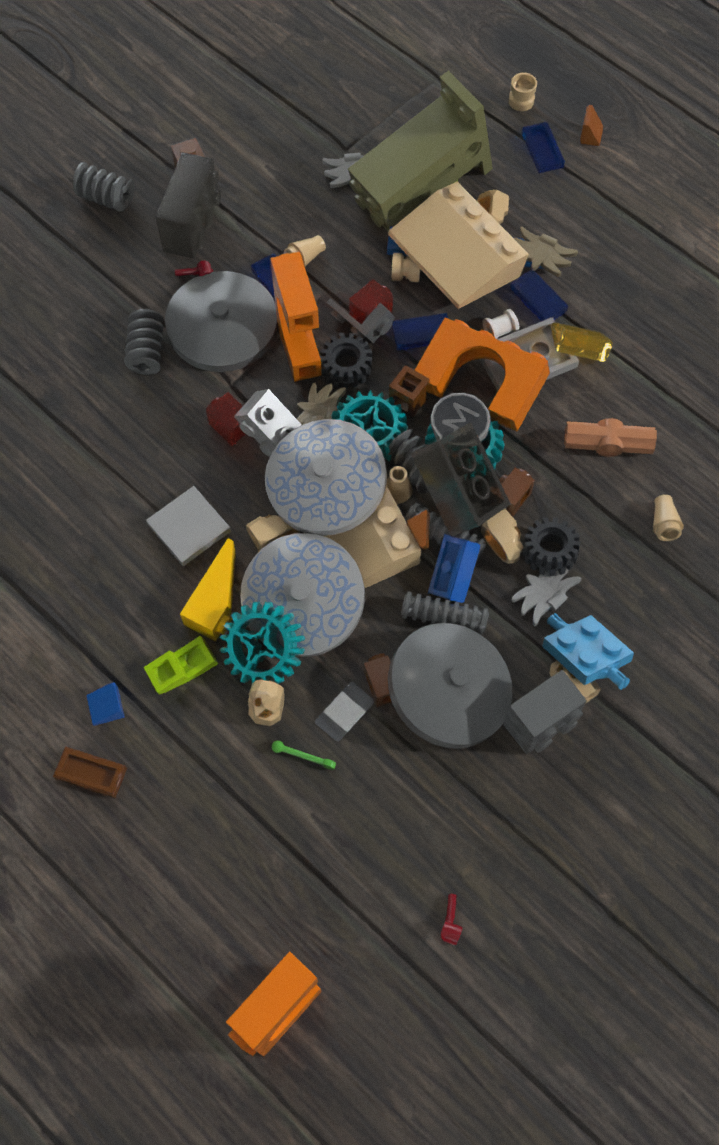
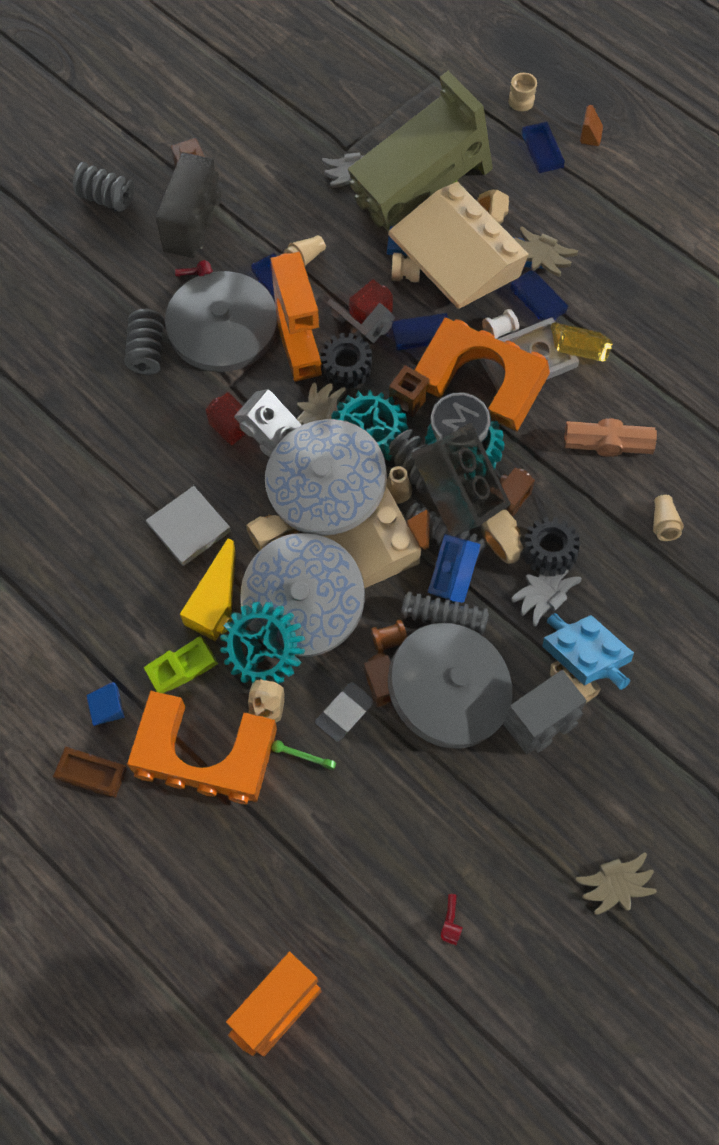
(237, 775): none -> orange arch
(388, 636): none -> dark orange bush
(617, 883): none -> dark tan piece

